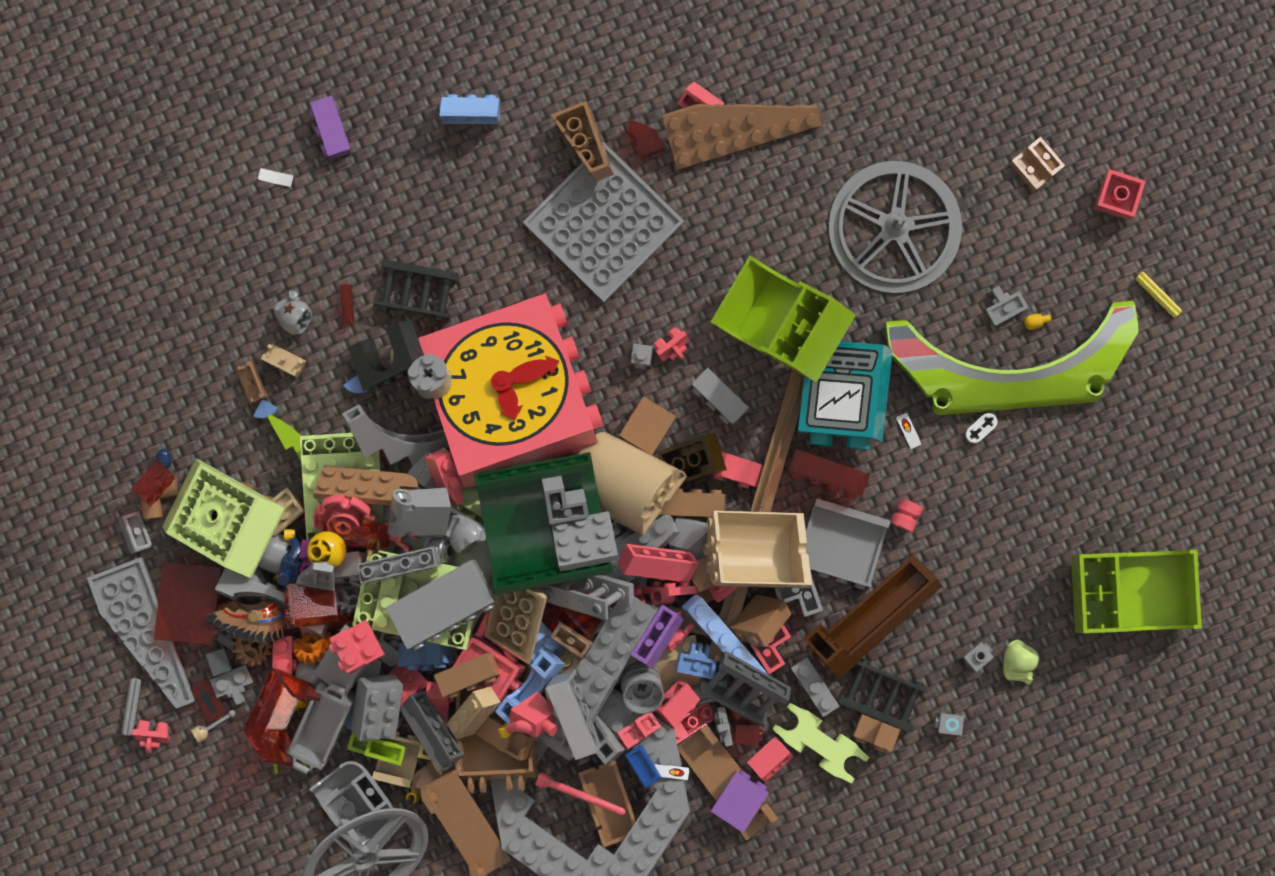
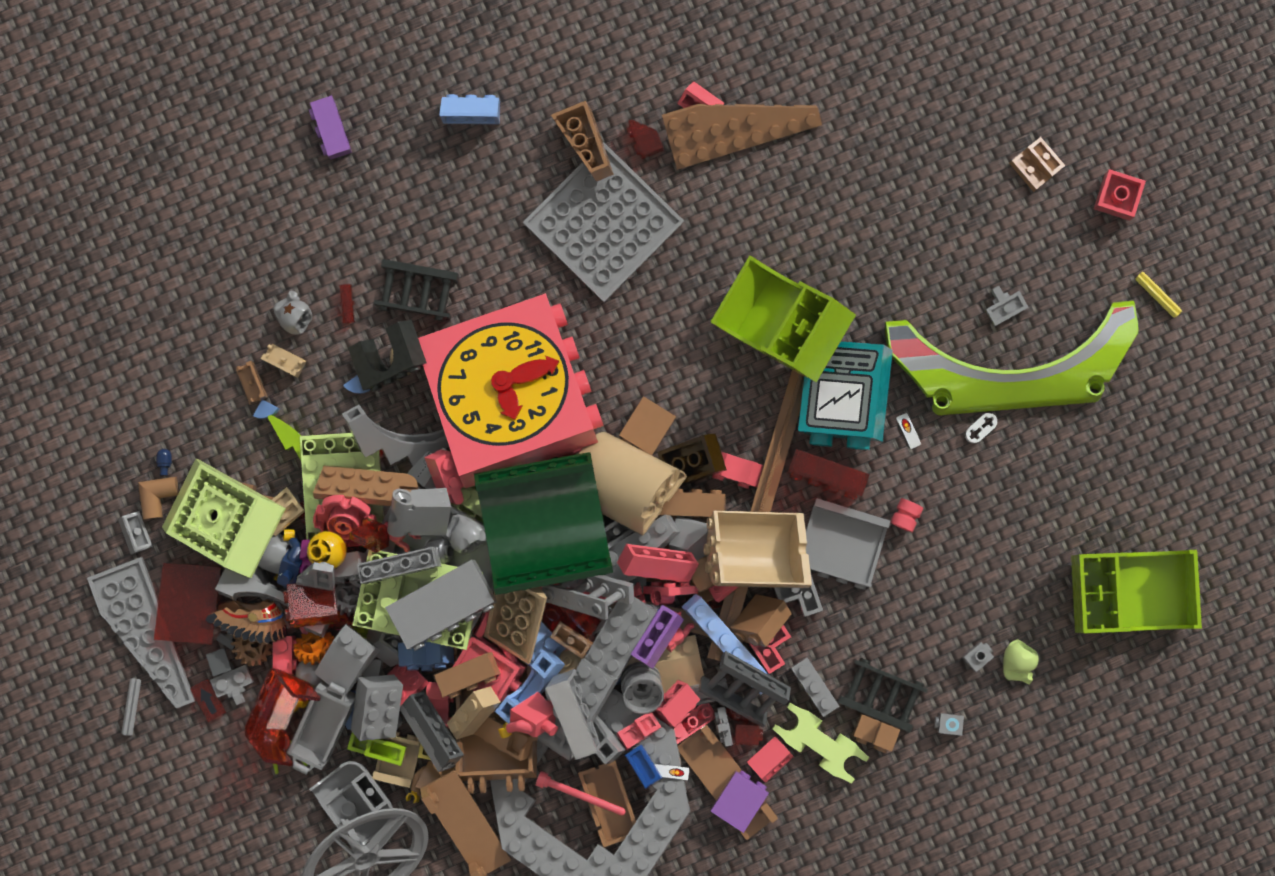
(151, 738): coral hips -> none
(153, 483): clear red brick -> none
(201, 732): hinge -> none
(275, 177): white sticker -> none
(356, 647): coral plate -> none
(420, 375): light grey brick -> none
(563, 505): light grey brick -> none
(585, 542): light grey plate -> none
(641, 356): light grey brick -> none
(674, 347): coral hips -> none
(696, 661): medium blue hinge -> none
(719, 397): light grey brick -> none
(872, 618): reddish brown brick -> none
(895, 227): light grey wheel -> none
(1036, 321): yellow cylinder -> none

